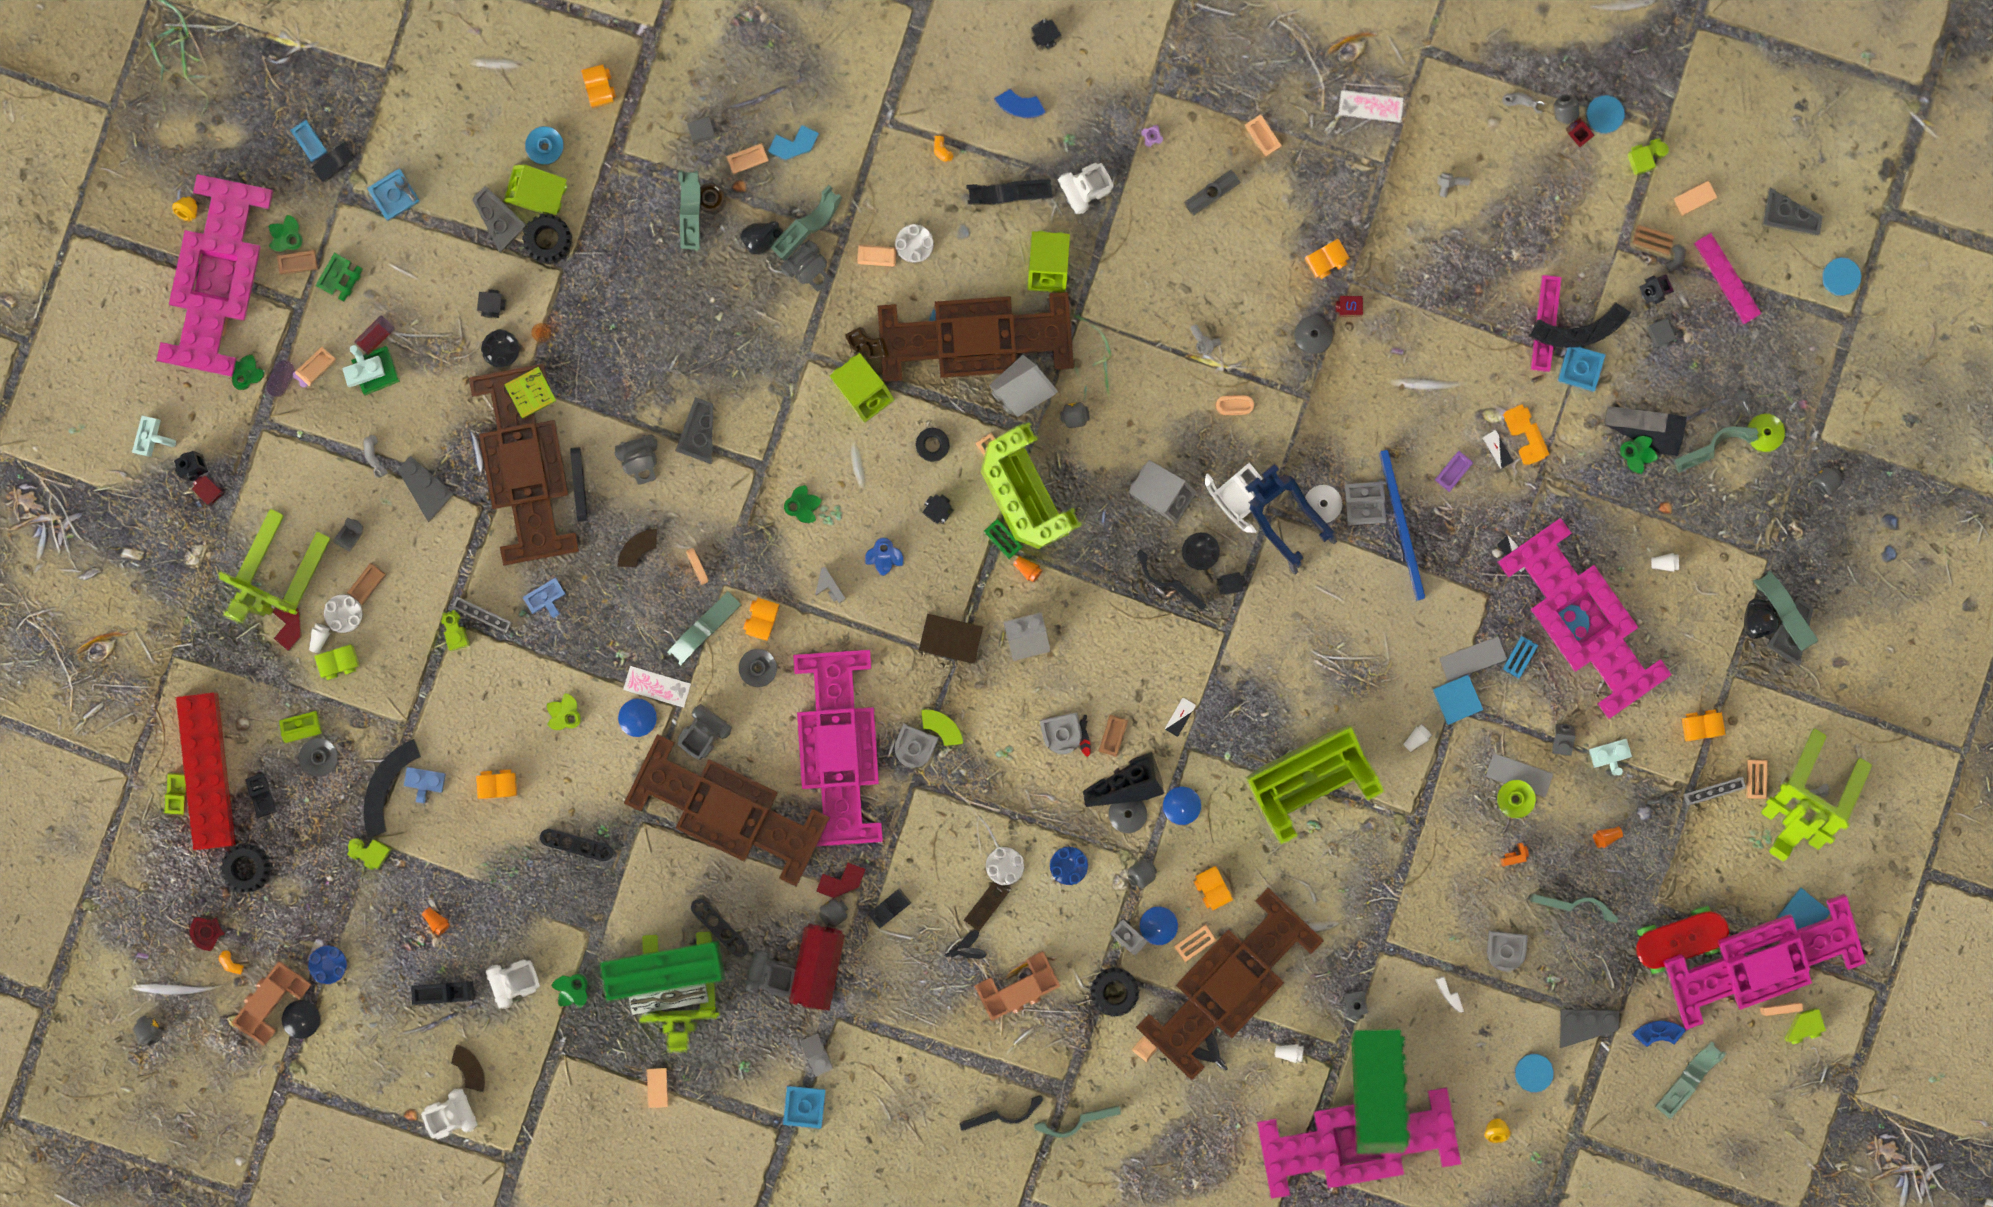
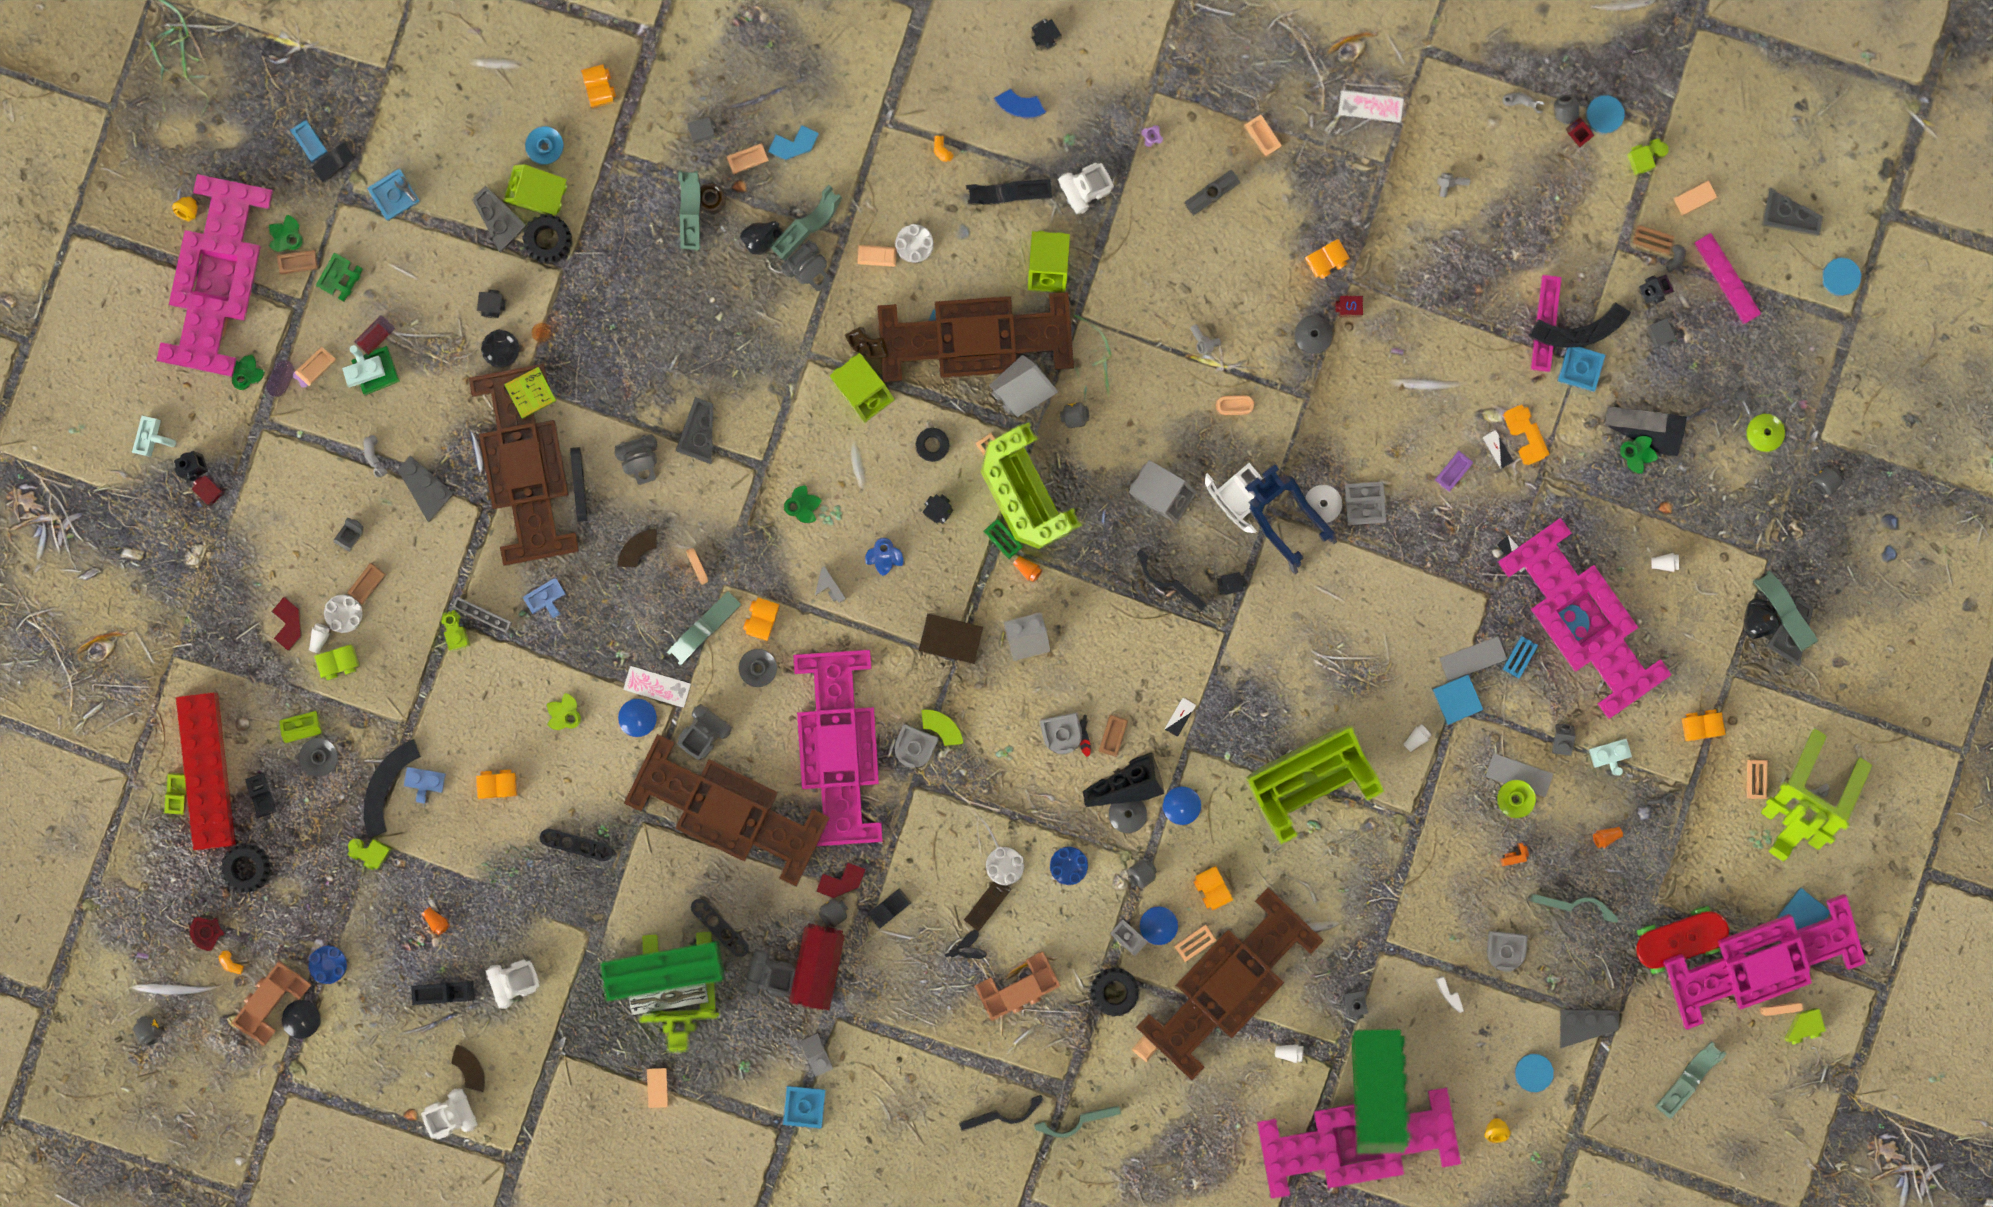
(244, 601): lime piece -> none
(569, 992): green plate -> none
(1200, 551): black dish -> none
(1212, 1054): black piece -> none
(1402, 525): blue tile -> none
(1658, 1031): blue tile -> none
(1707, 453): sand green piece -> none
(1714, 791): light grey piece -> none

